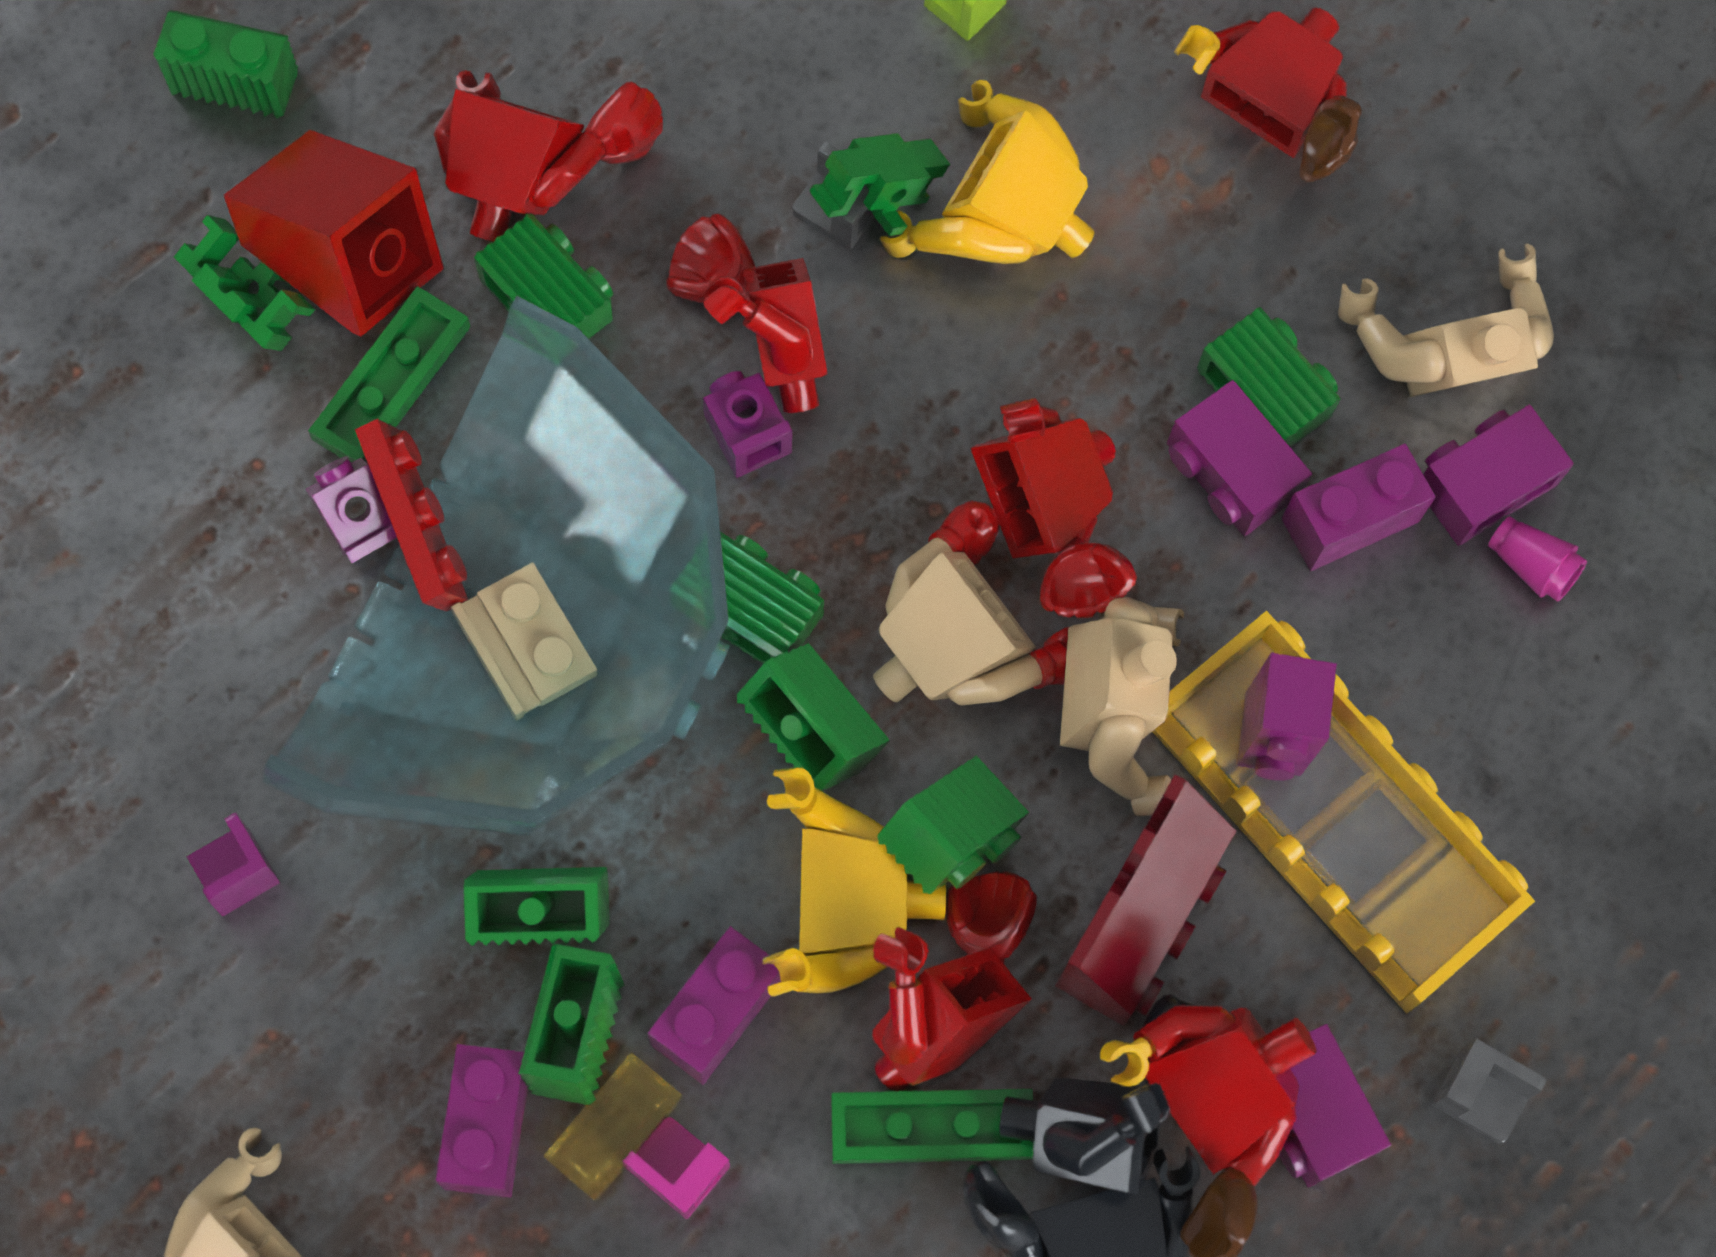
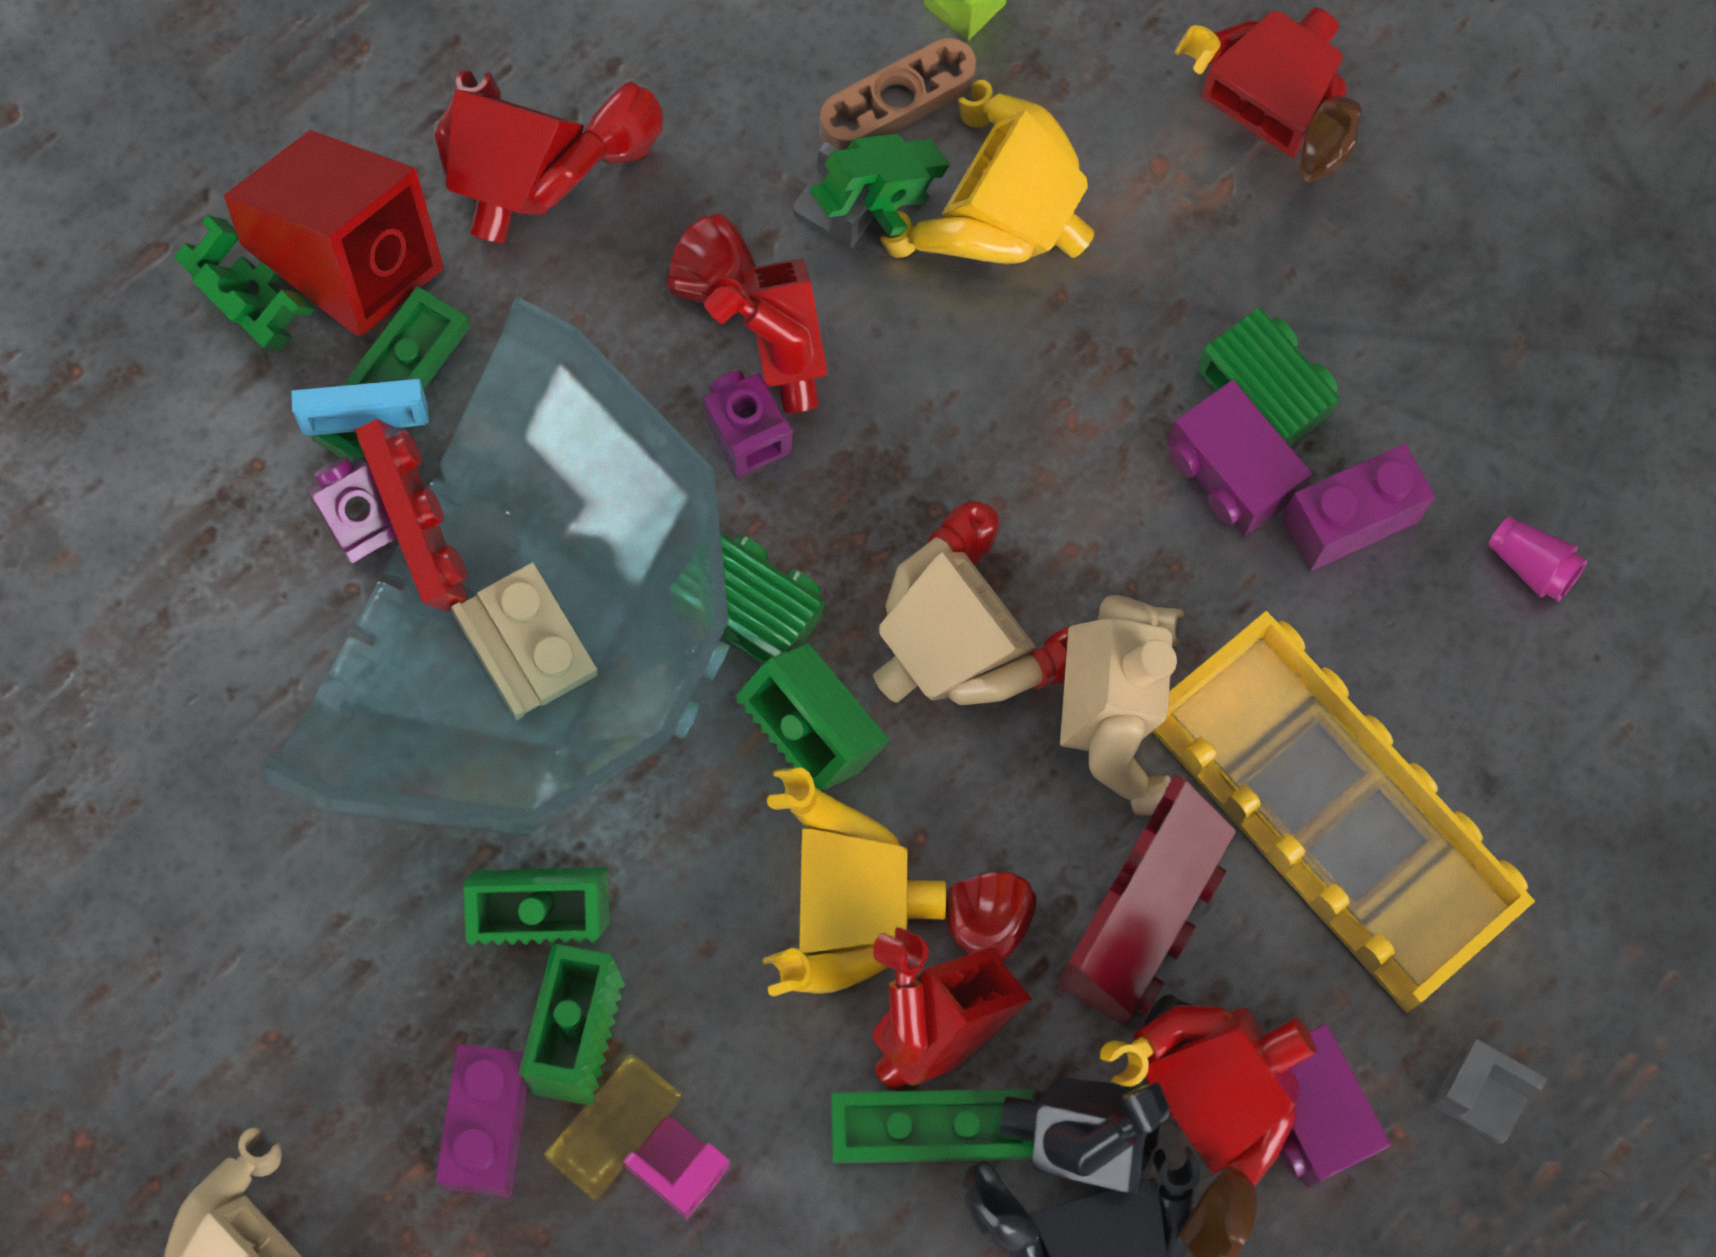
(226, 63): green brick -> none
(232, 868): magenta panel -> none
(352, 406): none -> medium azure tile
(540, 269): green brick -> none
(714, 1006): magenta brick -> none
(942, 91): none -> nougat beam
(953, 826): green brick -> none
(1047, 496): red torso -> none
(1286, 716): magenta brick -> none
(1462, 349): tan torso -> none
(1494, 472): magenta brick -> none

